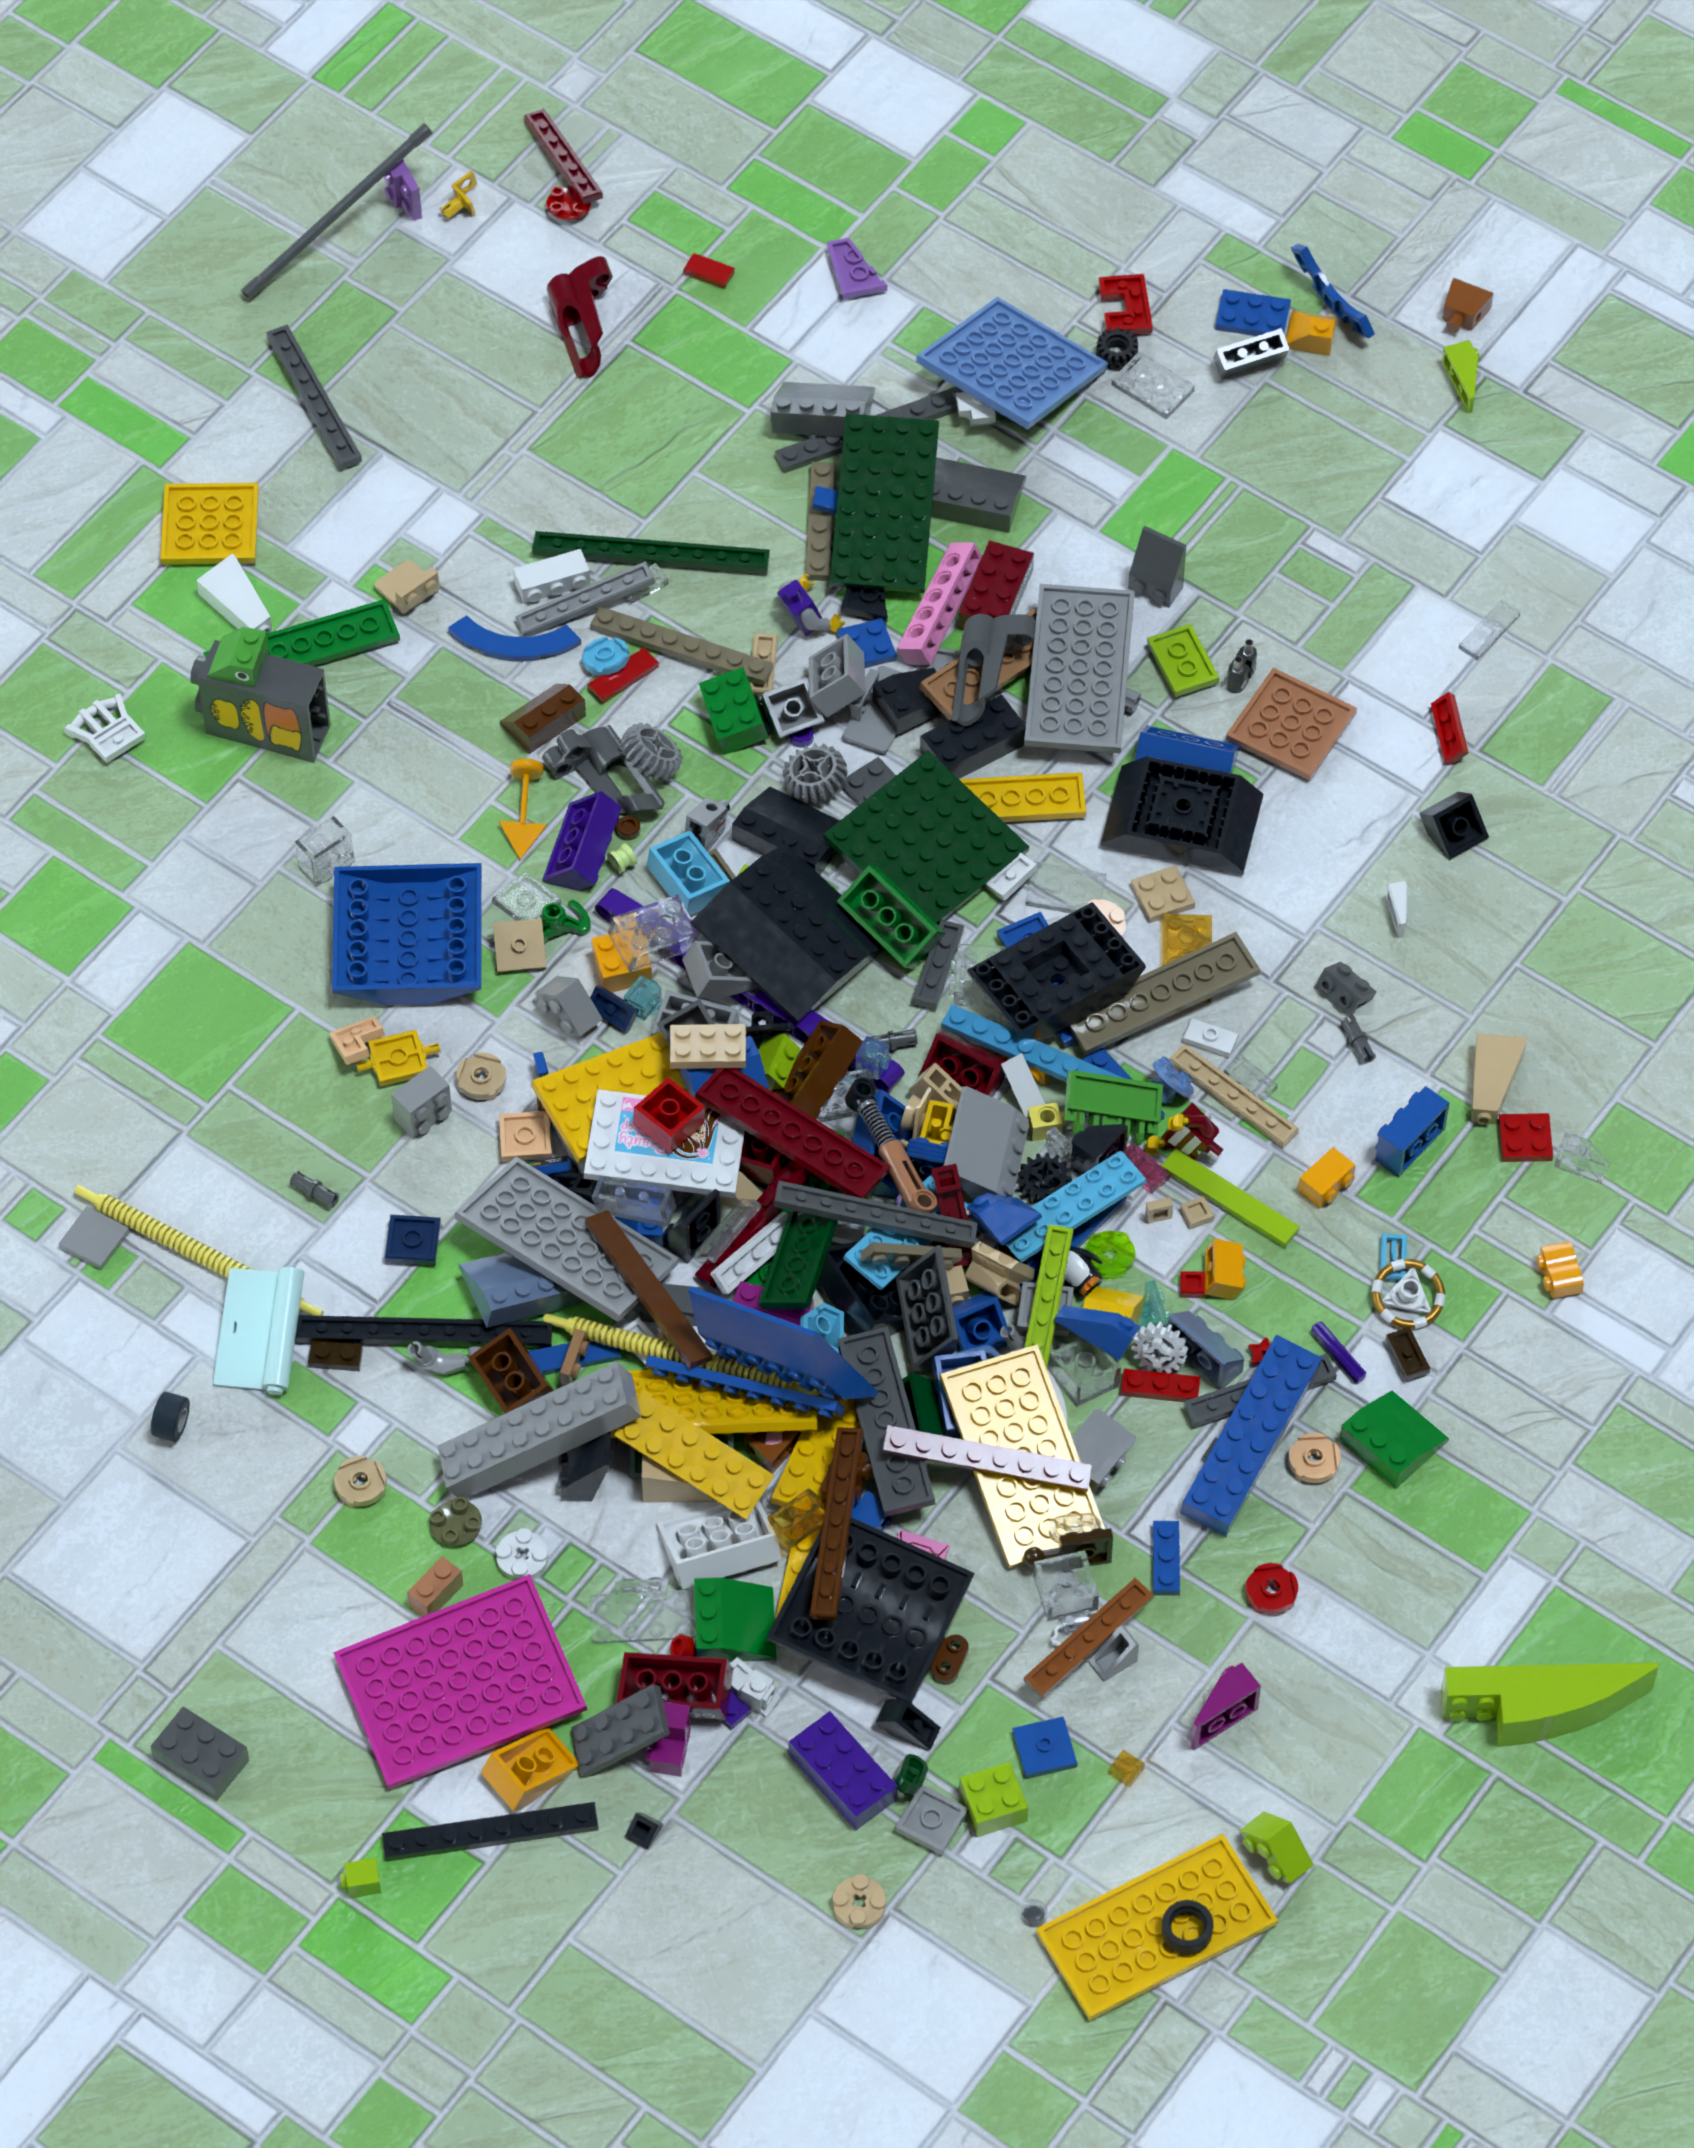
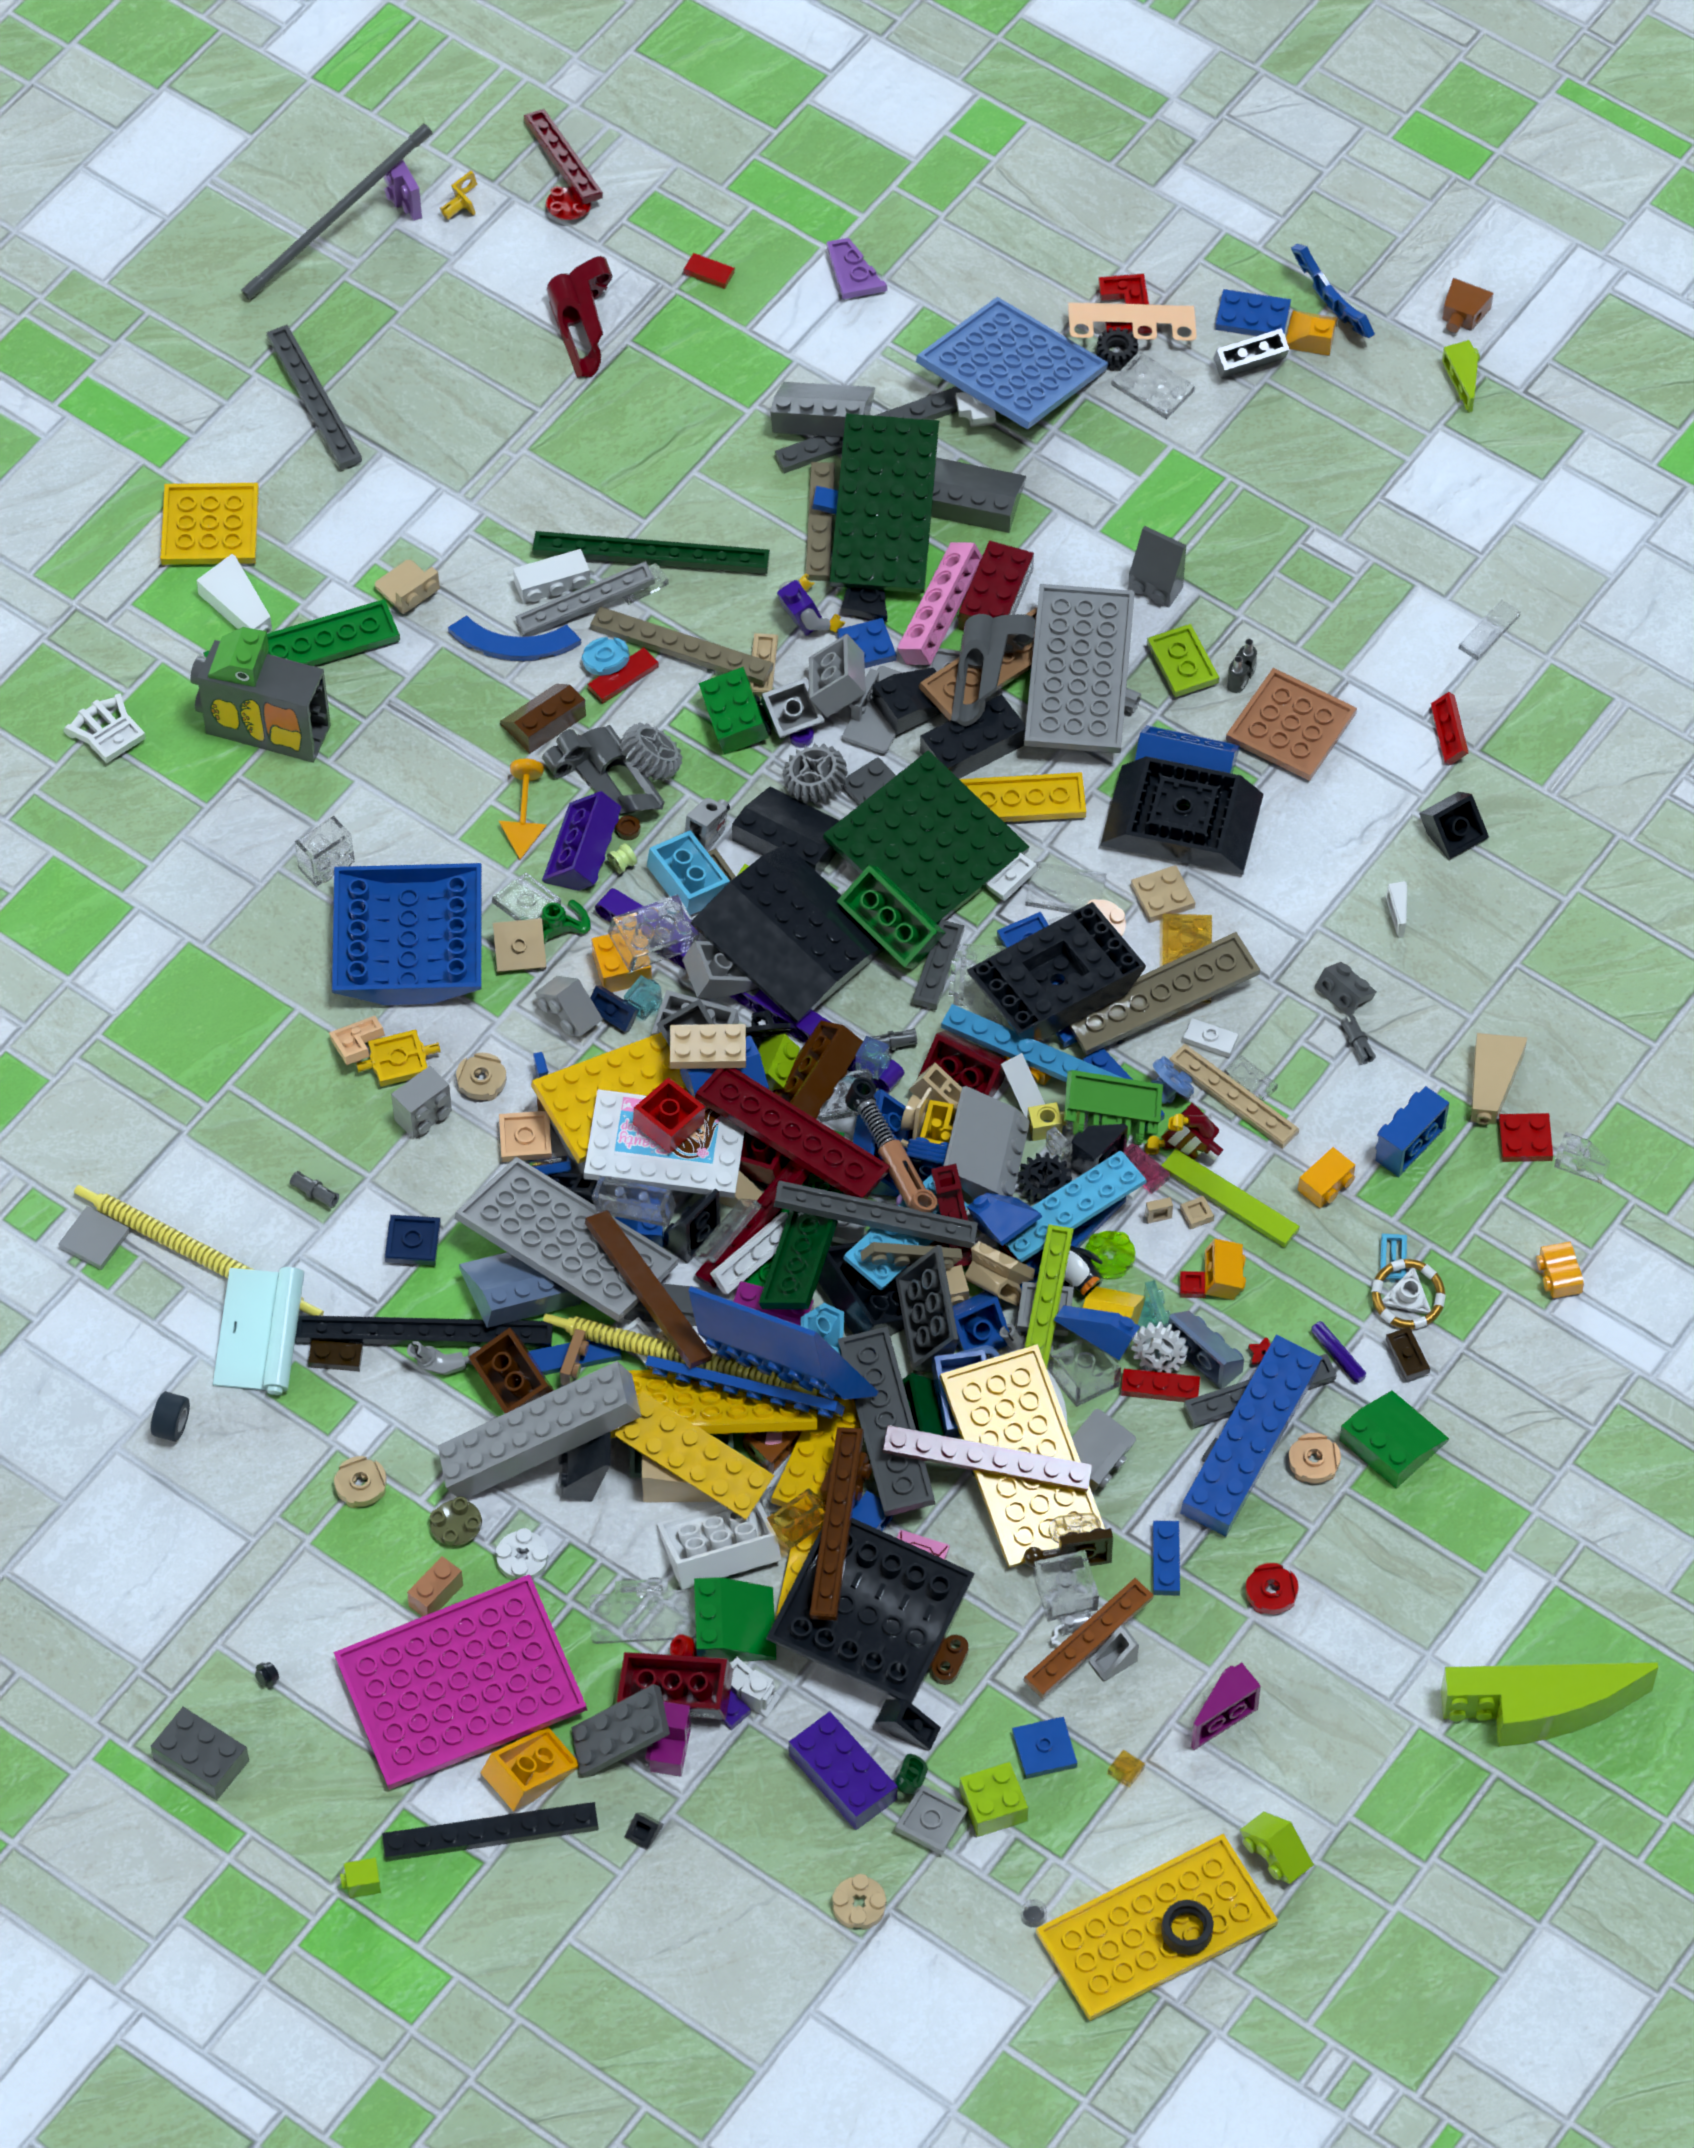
(266, 1674): none -> black plate
(1138, 314): none -> light nougat piece

